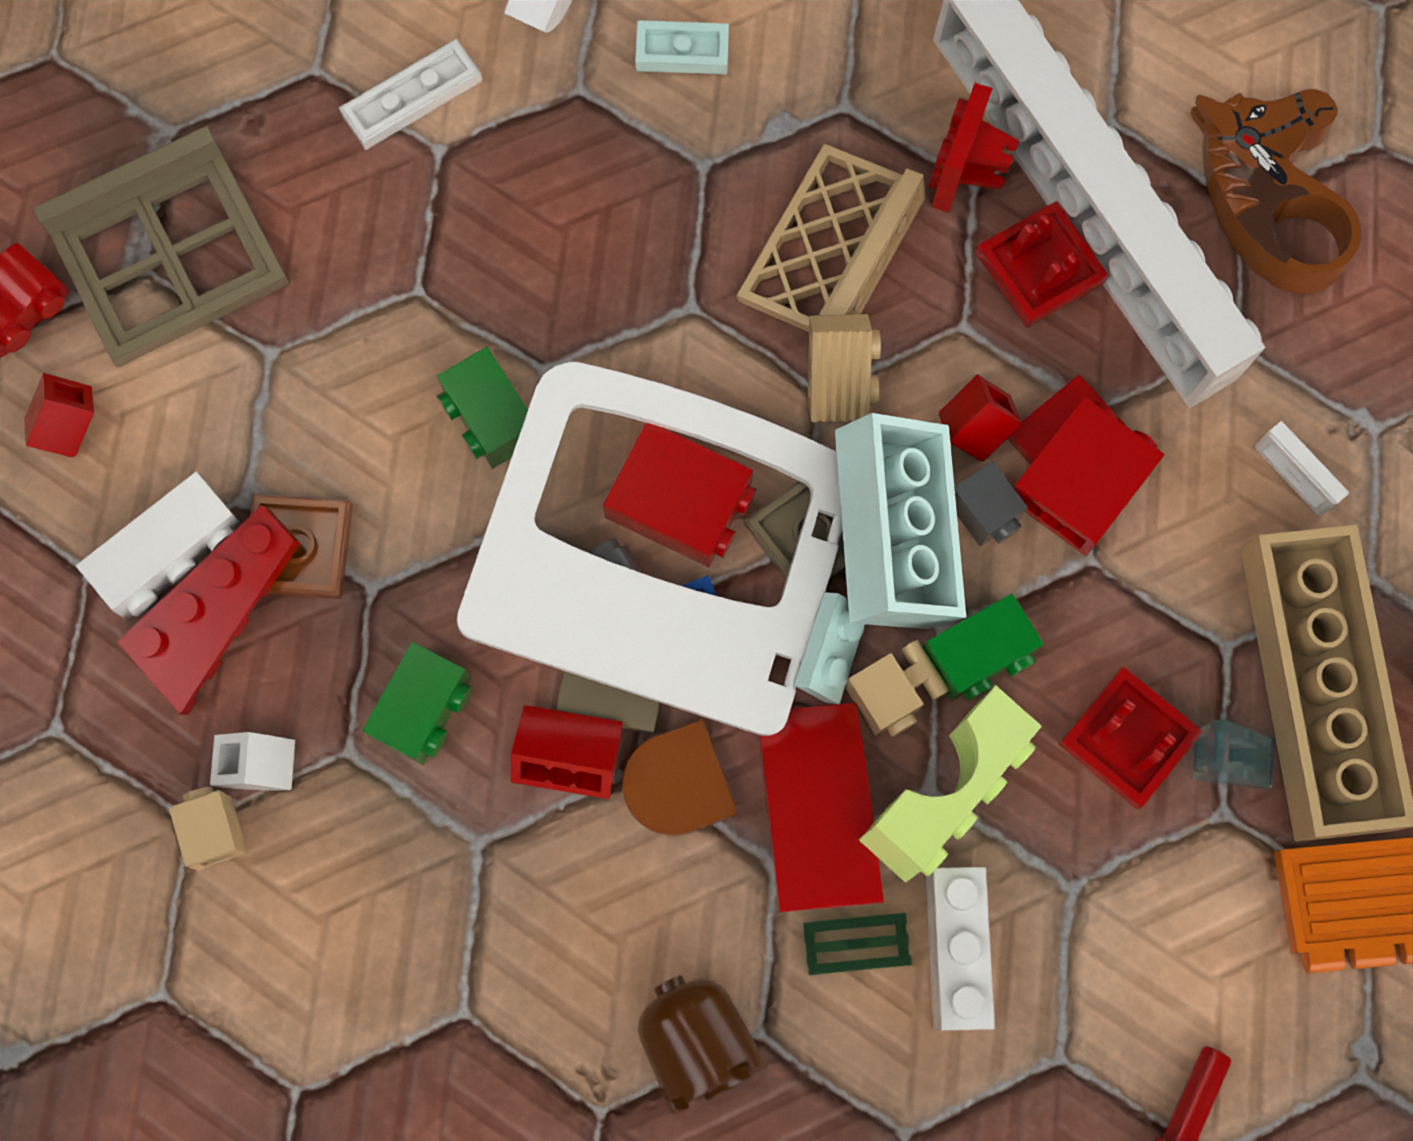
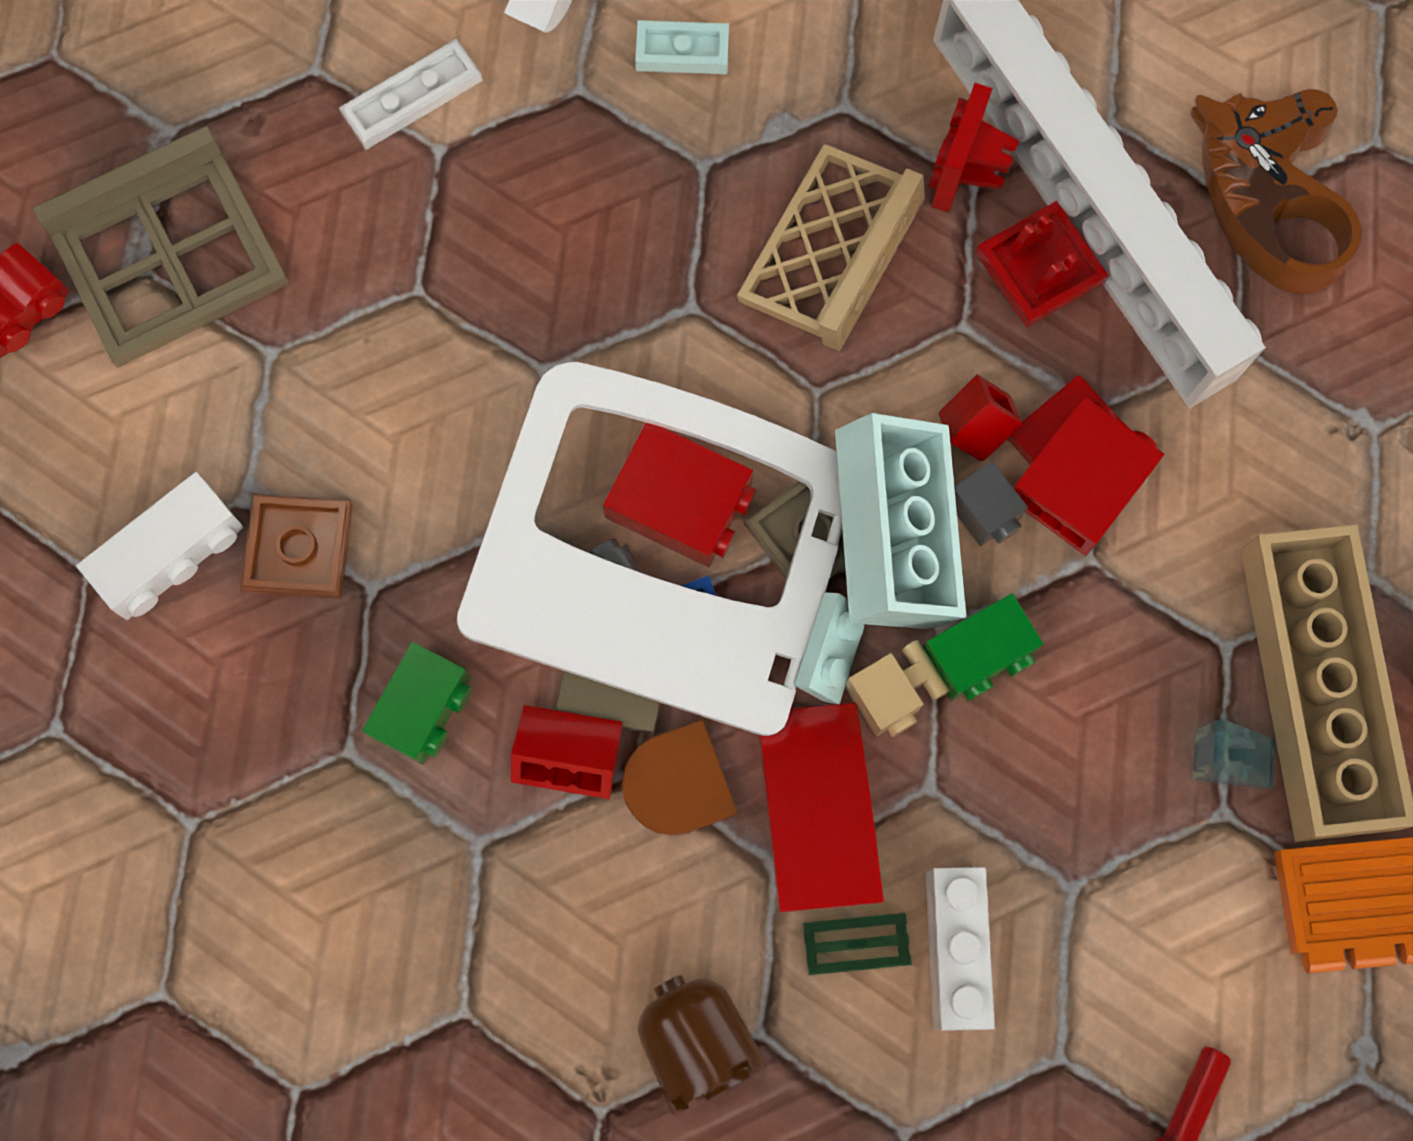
(59, 415): red panel -> none
(197, 620): red wing -> none
(207, 828): tan brick -> none
(252, 761): white brick -> none
(486, 405): green piece -> none
(841, 367): tan brick -> none
(917, 826): yellowish green arch -> none
(1130, 738): red plate -> none
(1301, 469): white tile -> none

